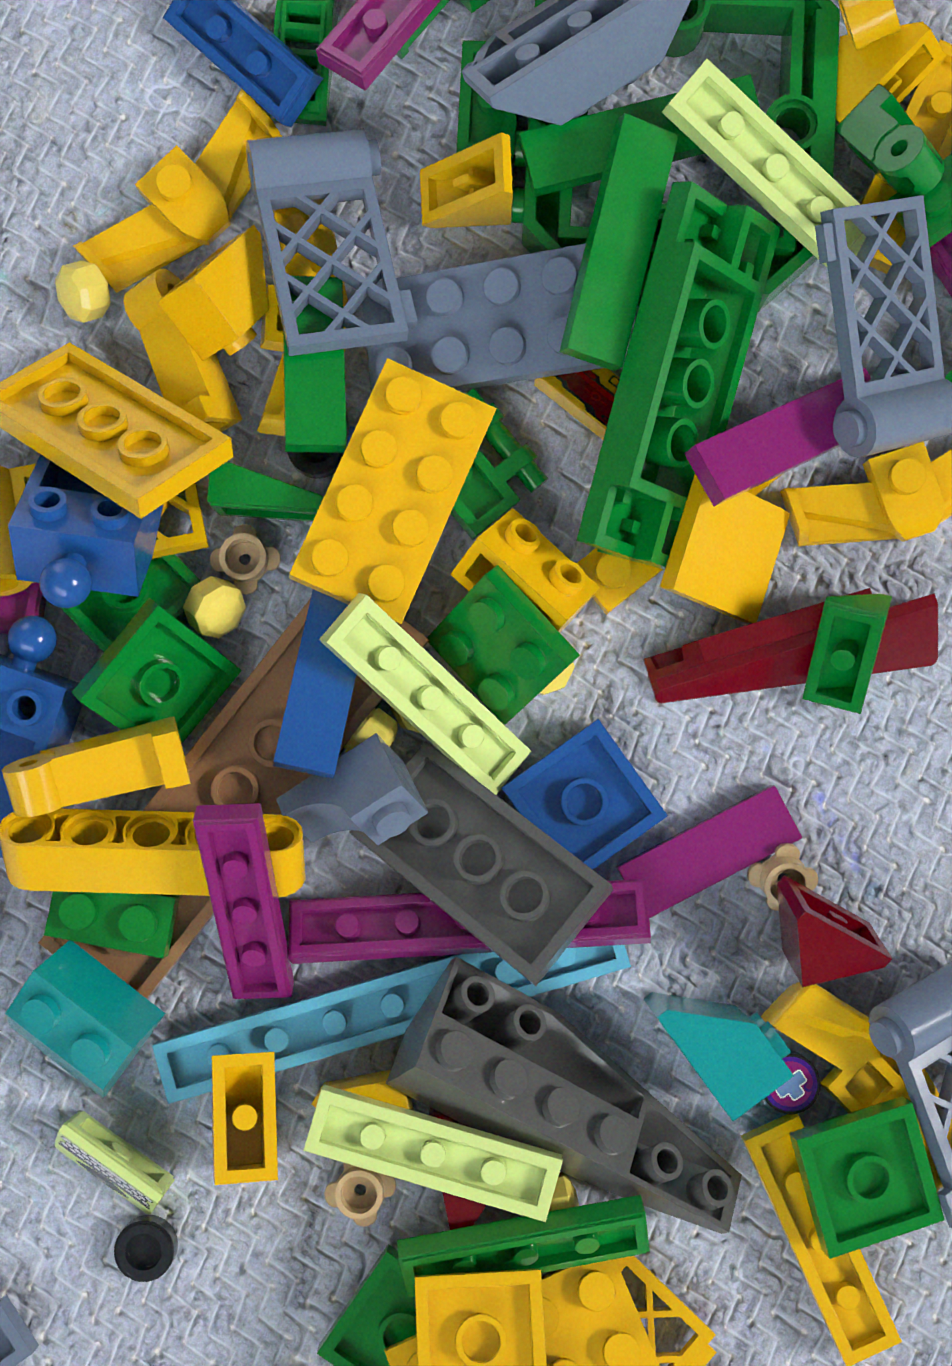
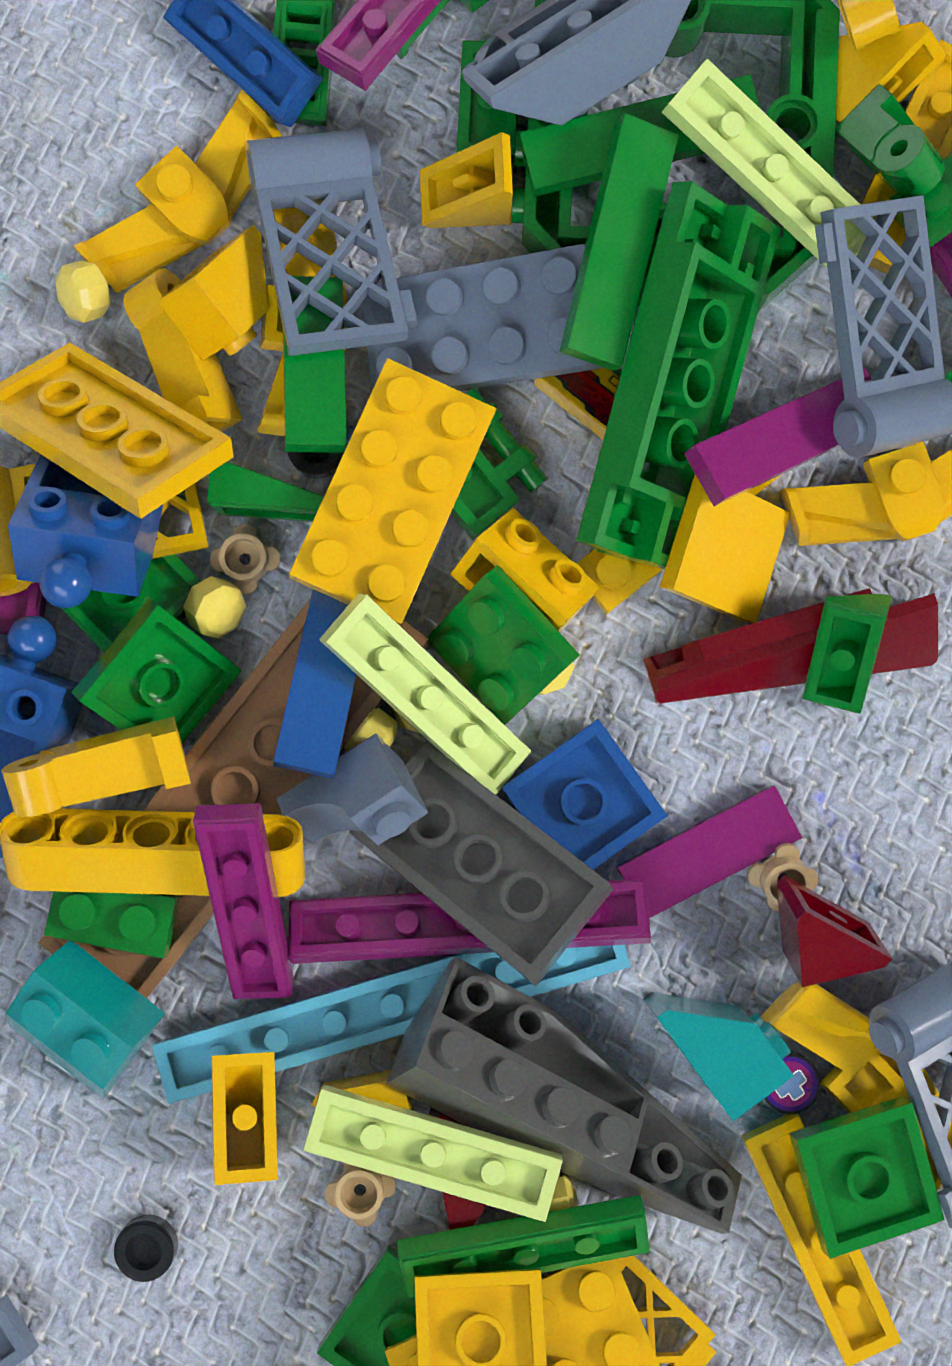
(113, 1161): yellowish green slope -> none

